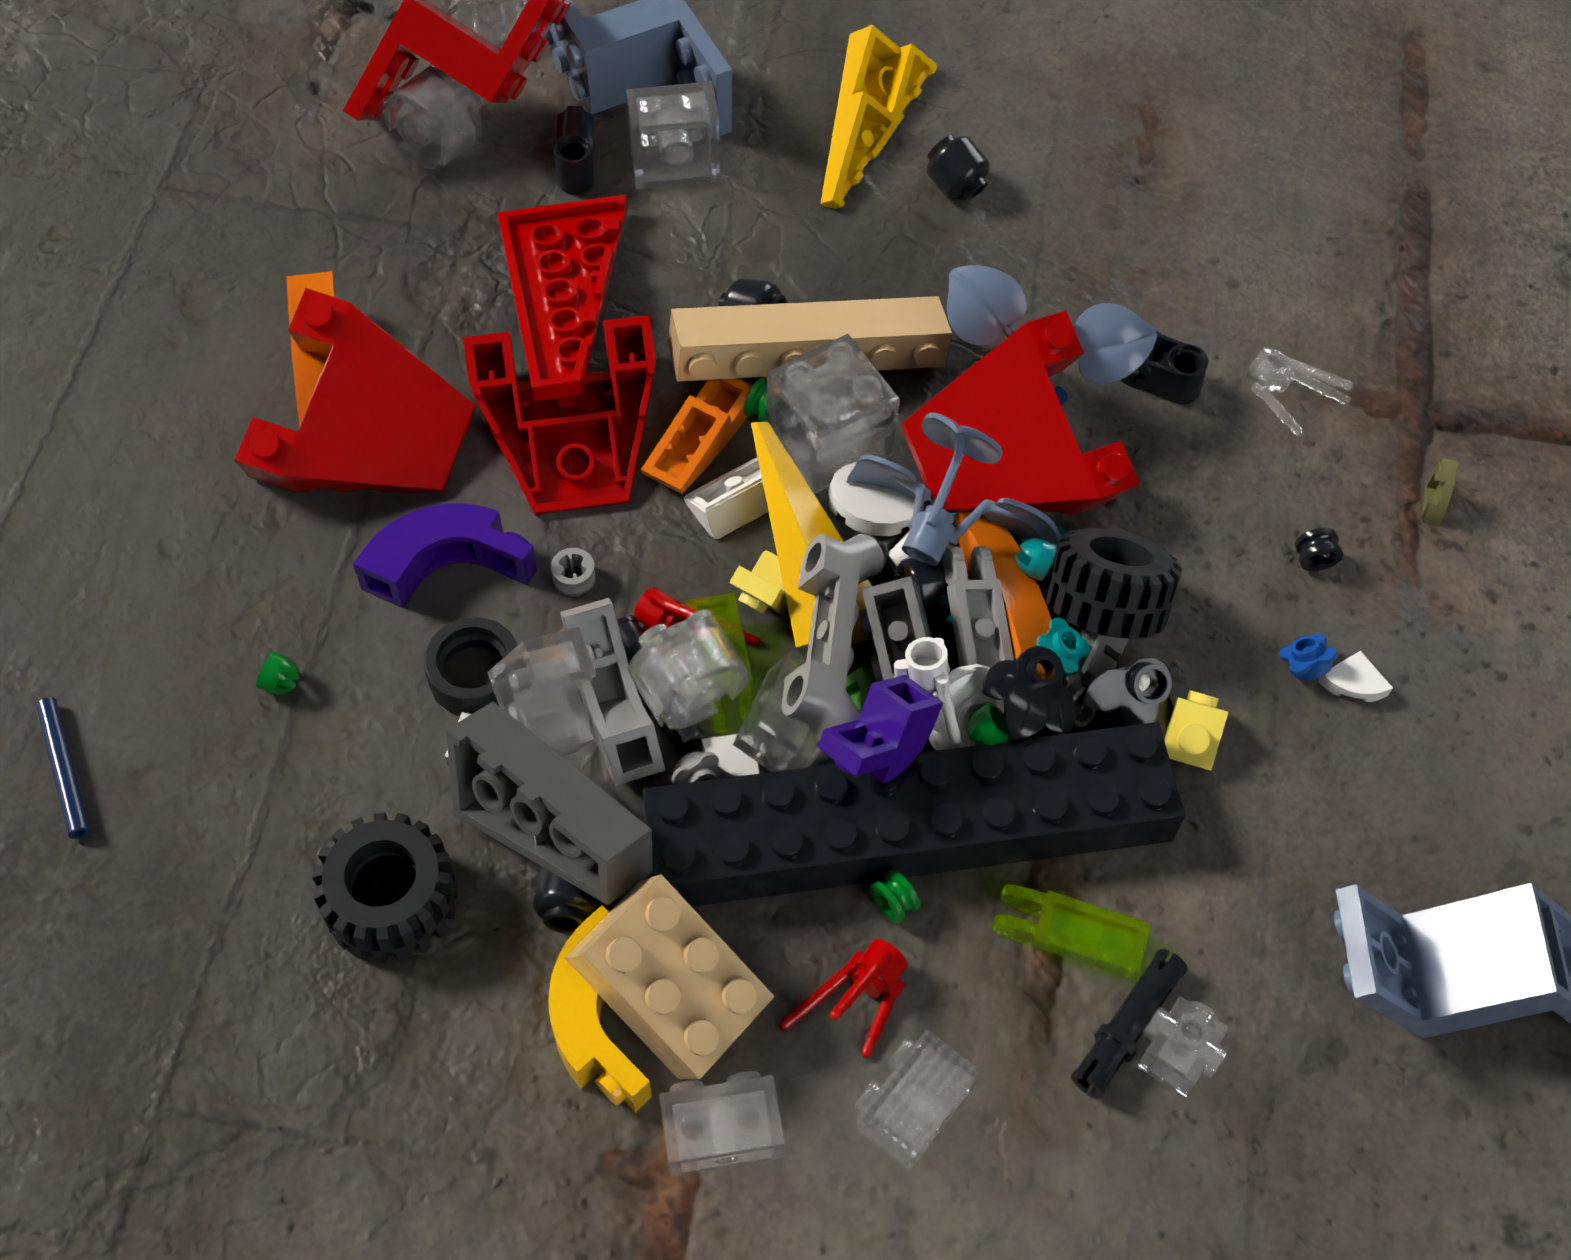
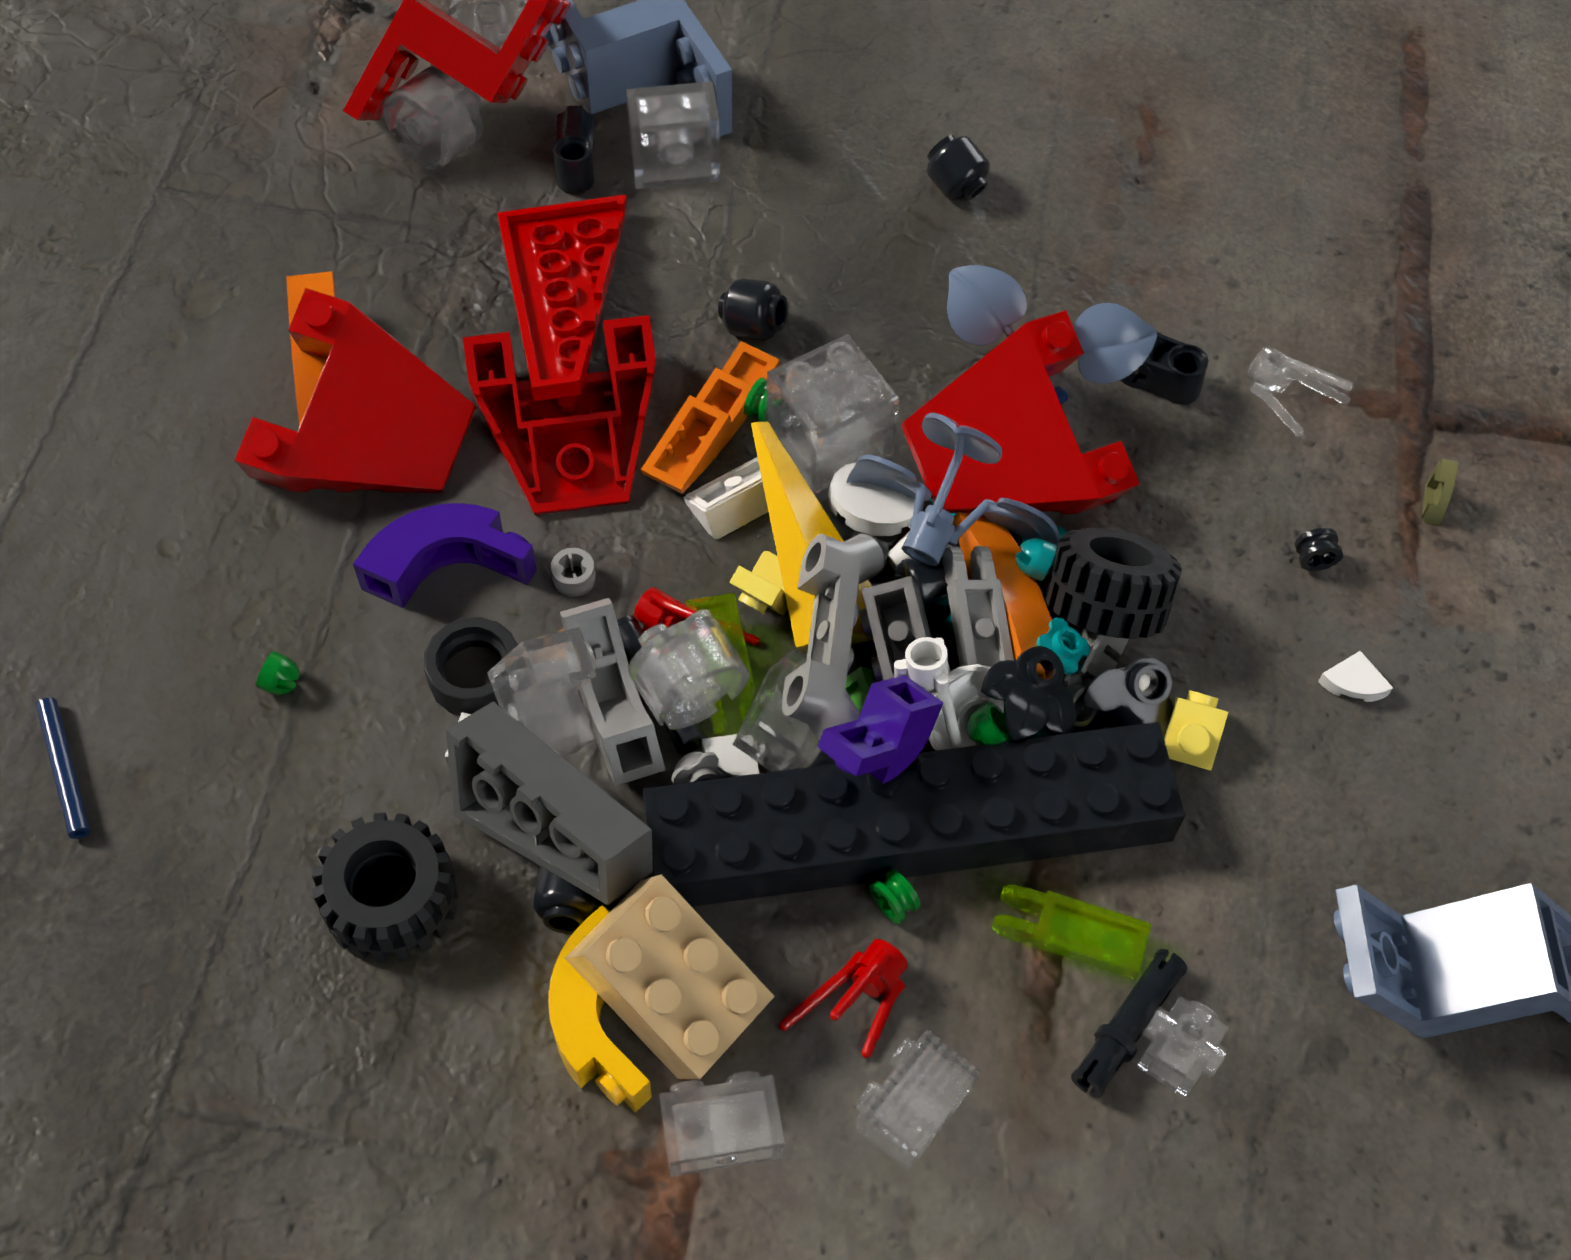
(758, 338): tan brick -> none
(873, 94): yellow wedge -> none
(1309, 657): blue plate -> none

